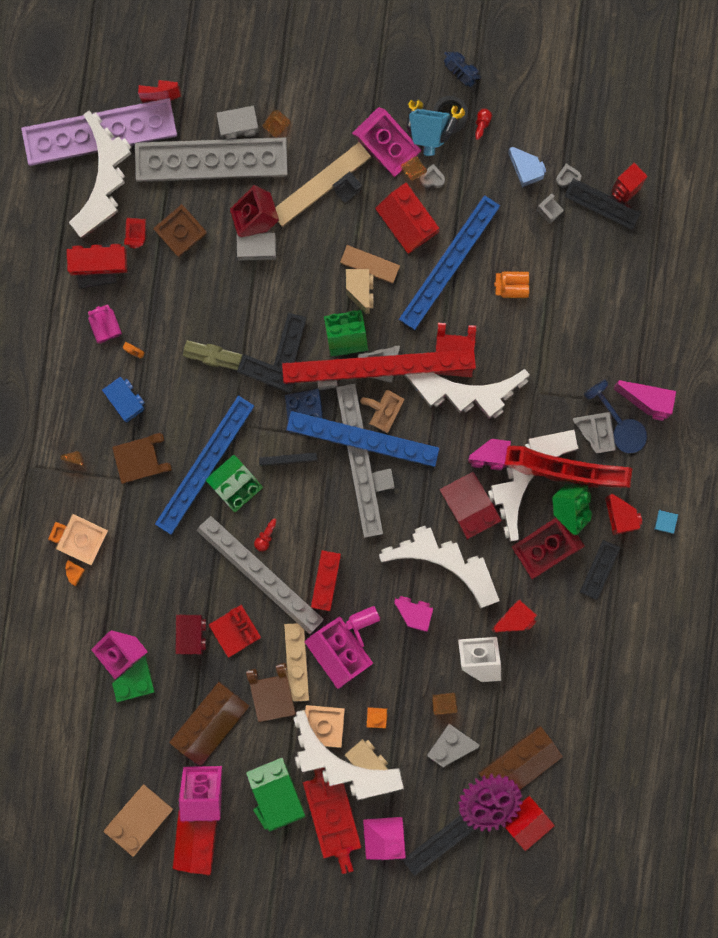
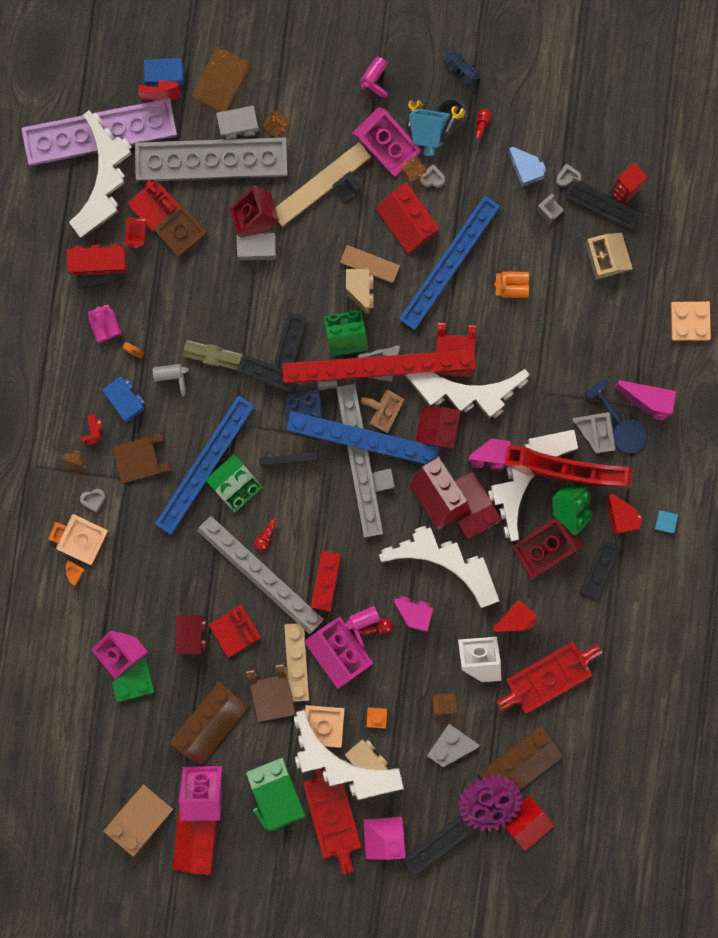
(93, 499): none -> light grey tile
(95, 427): none -> red bracket
(153, 204): none -> red hinge
(163, 70): none -> blue brick
(171, 372): none -> light grey piece
(221, 80): none -> clear orange tile
(372, 74): none -> dark pink piece
(383, 626): none -> red bar
(438, 426): none -> dark red slope
(439, 494): none -> dark red slope
(549, 677): none -> red plate
(608, 255): none -> tan slope
(690, 321): none -> light nougat plate

